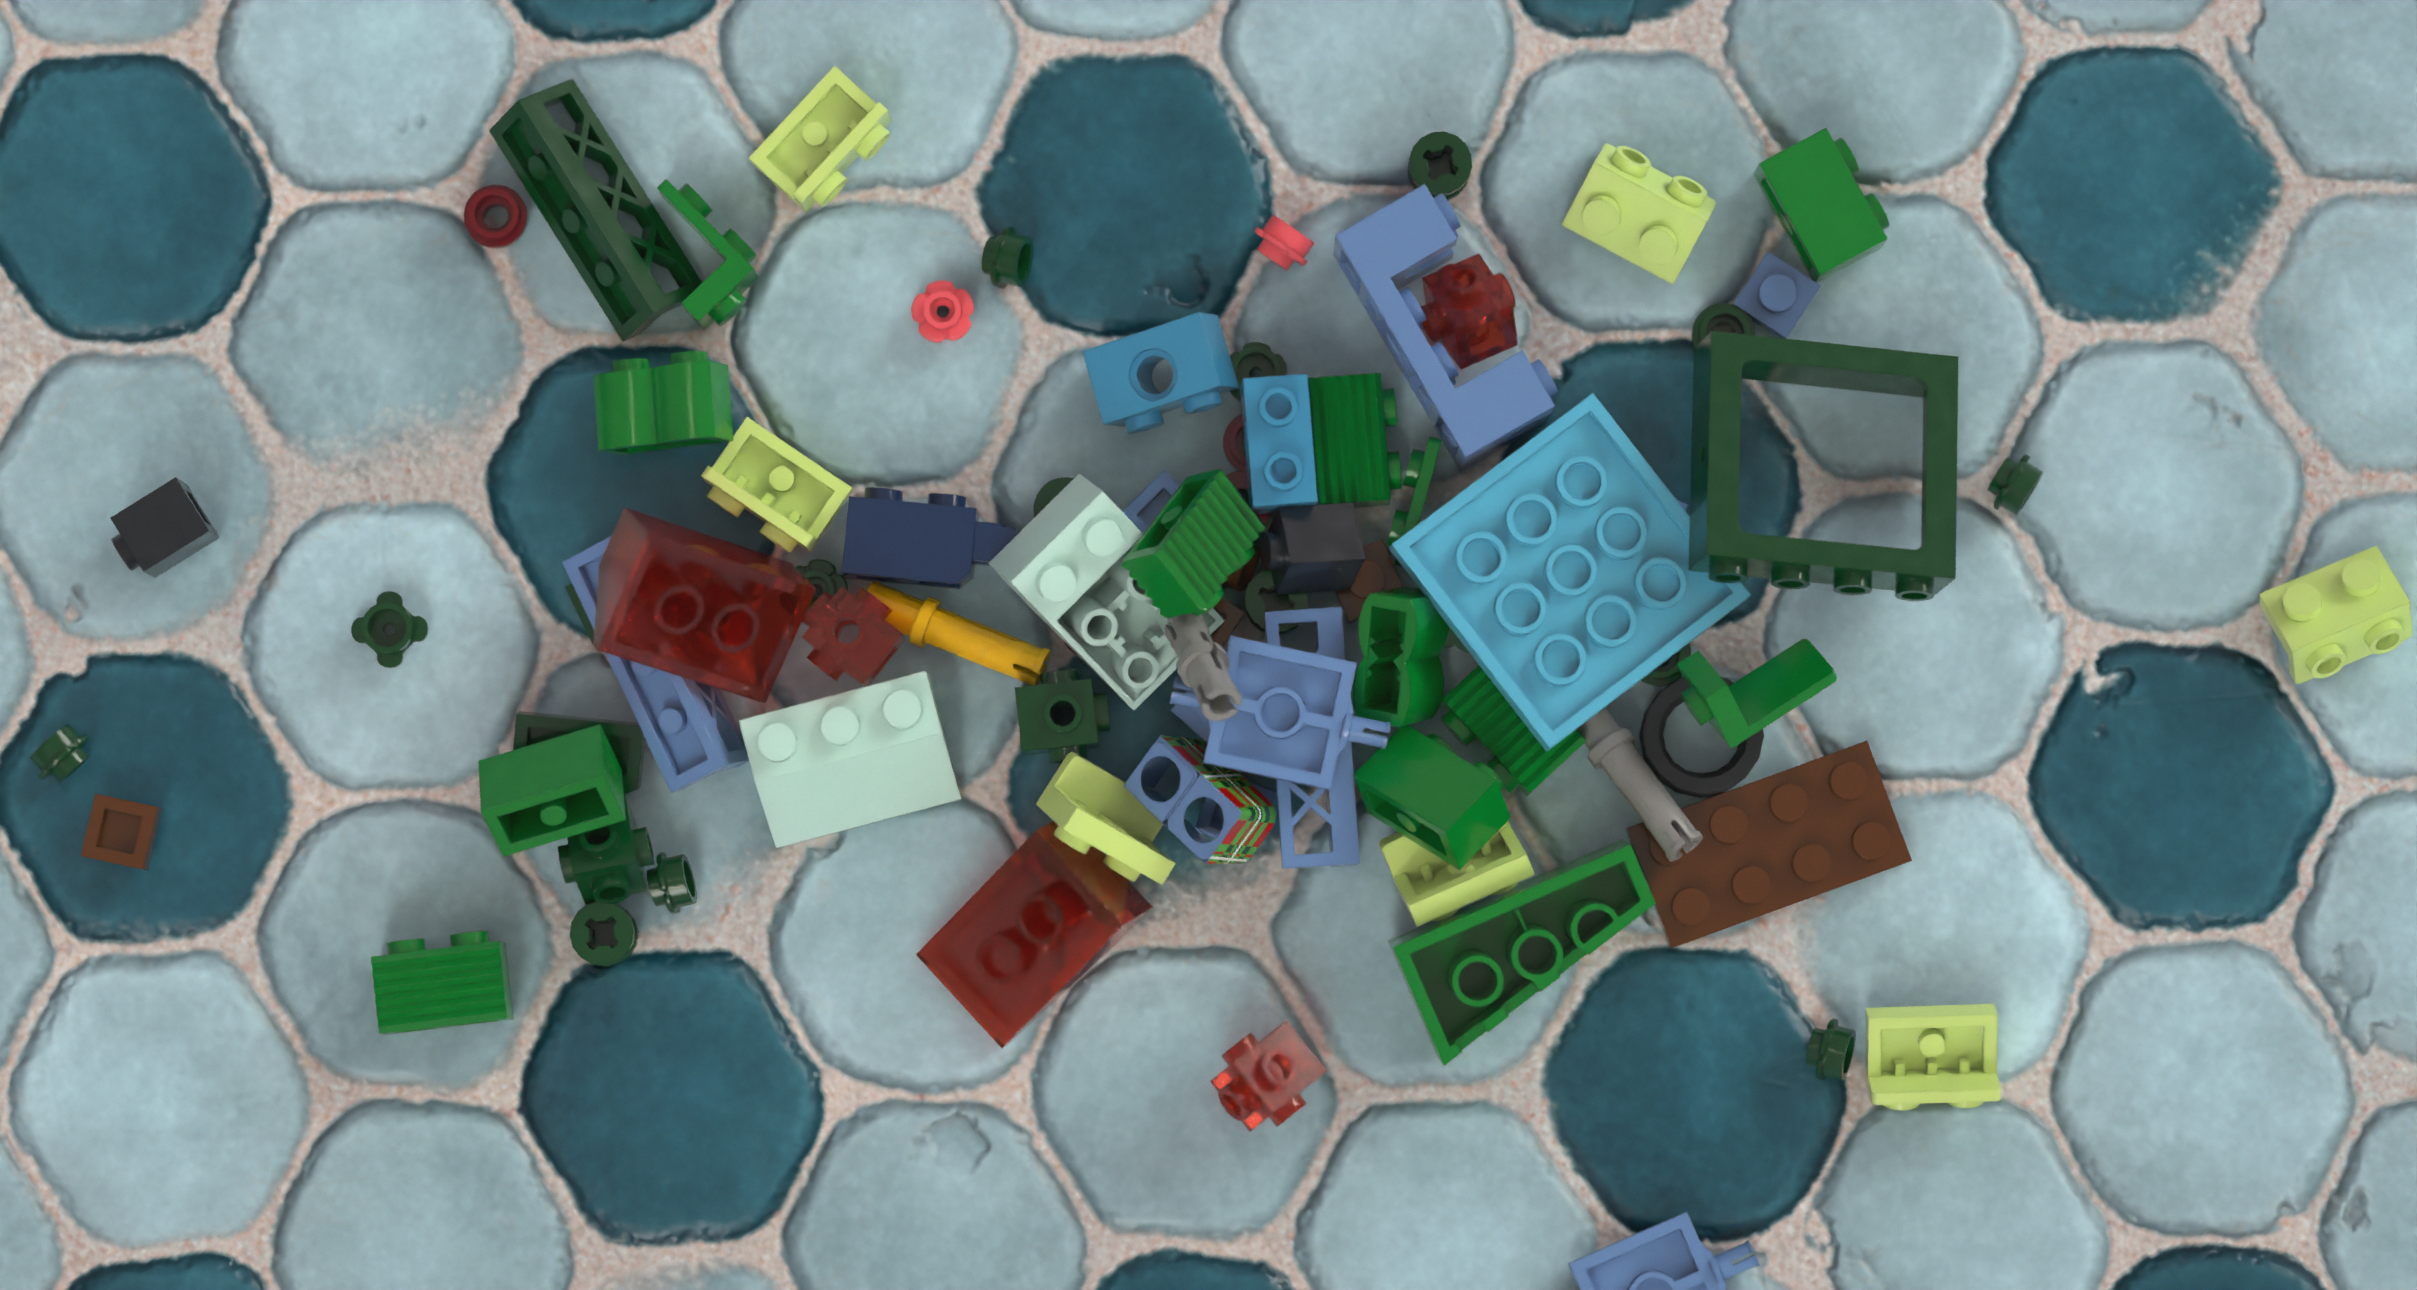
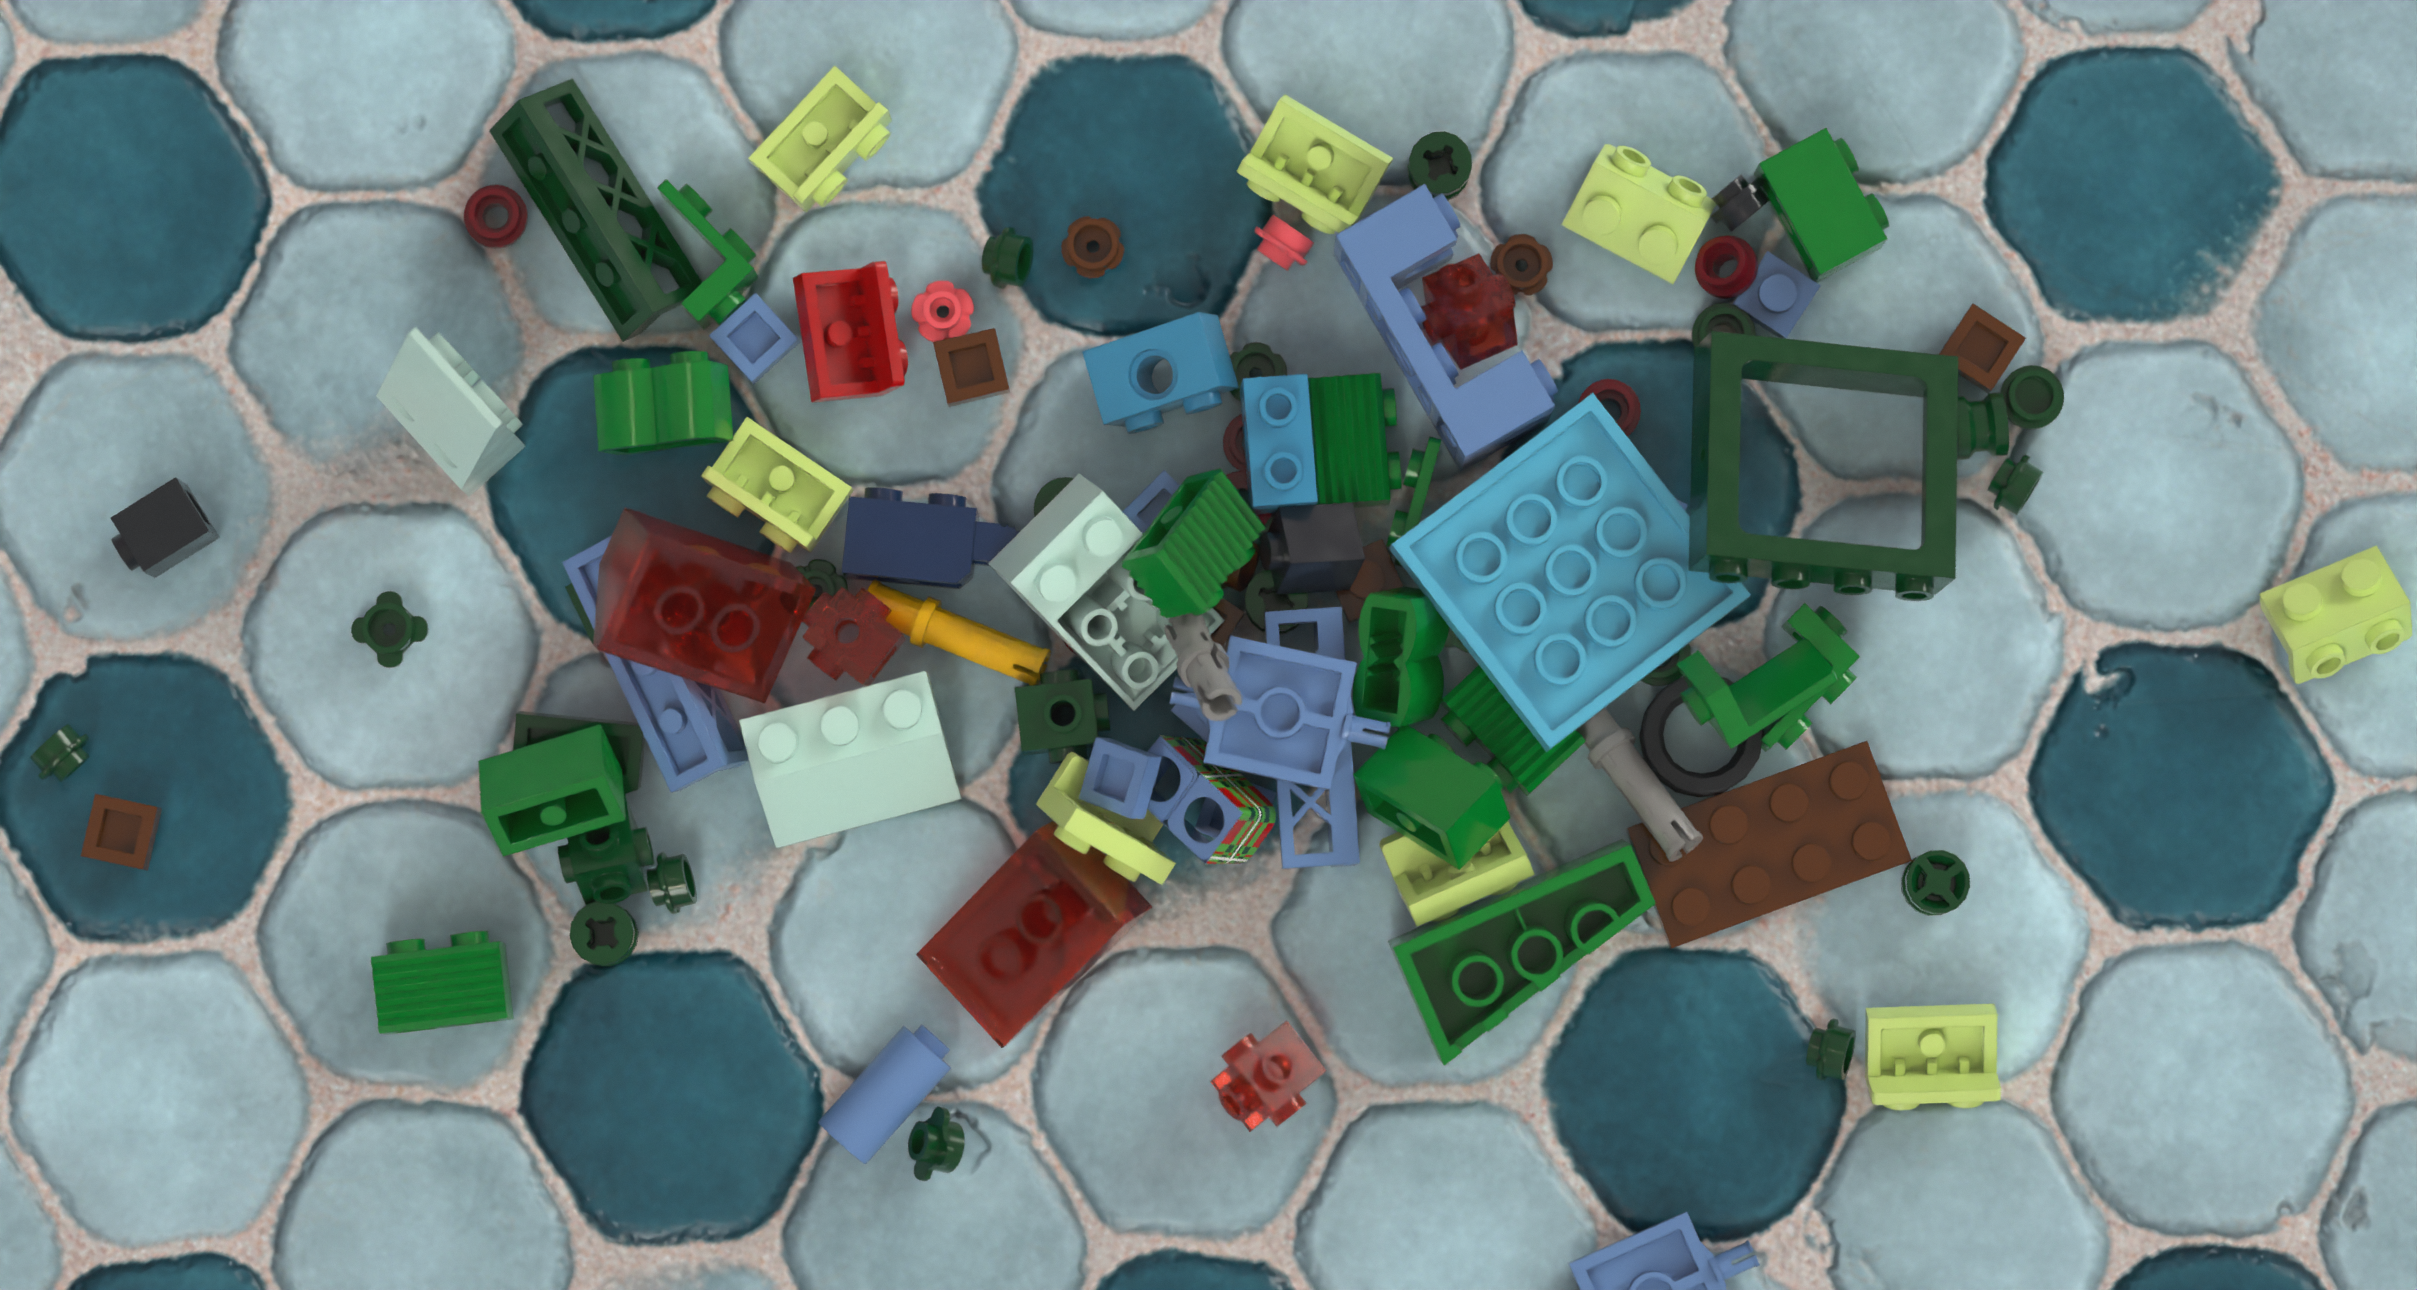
(455, 423): none -> light aqua slope
(754, 338): none -> medium blue plate
(850, 332): none -> red bracket
(887, 1092): none -> medium blue brick
(936, 1144): none -> dark green plate
(971, 367): none -> reddish brown plate
(1090, 229): none -> reddish brown plate
(1120, 778): none -> medium blue plate
(1314, 167): none -> yellowish green bracket
(1536, 256): none -> reddish brown plate
(1621, 395): none -> dark red plate
(1714, 255): none -> dark red plate
(1739, 201): none -> black plate
(1826, 636): none -> green bracket
(1951, 884): none -> dark green wheel
(1982, 347): none -> reddish brown plate
(1982, 426): none -> dark green wheel
(2032, 397): none -> dark green plate

